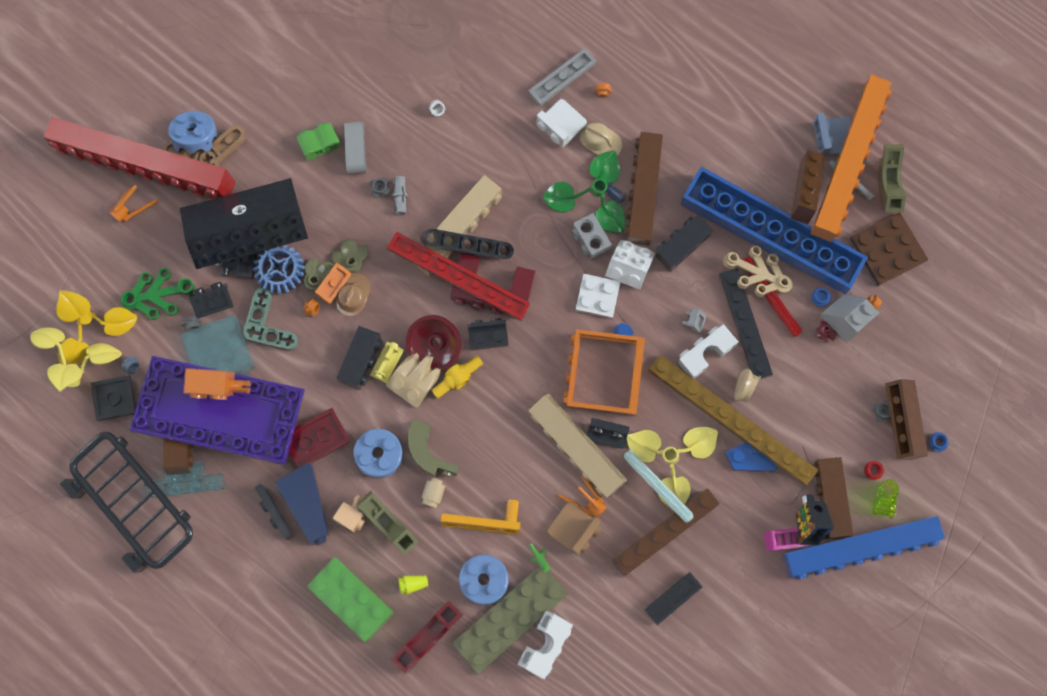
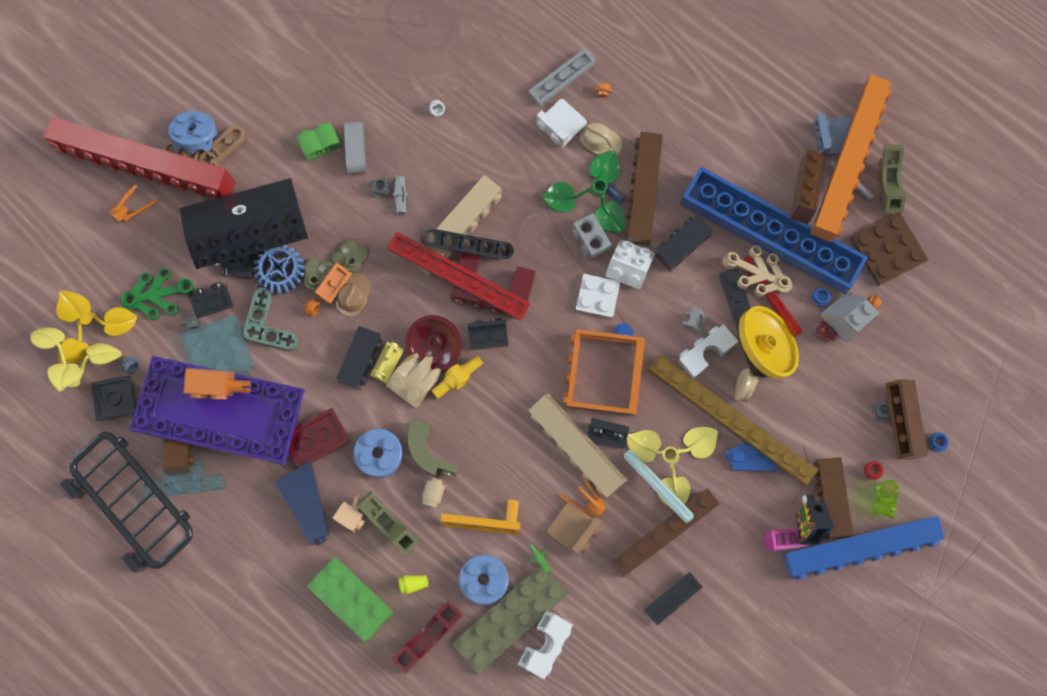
(269, 506): black plate -> none
(768, 342): none -> yellow dish

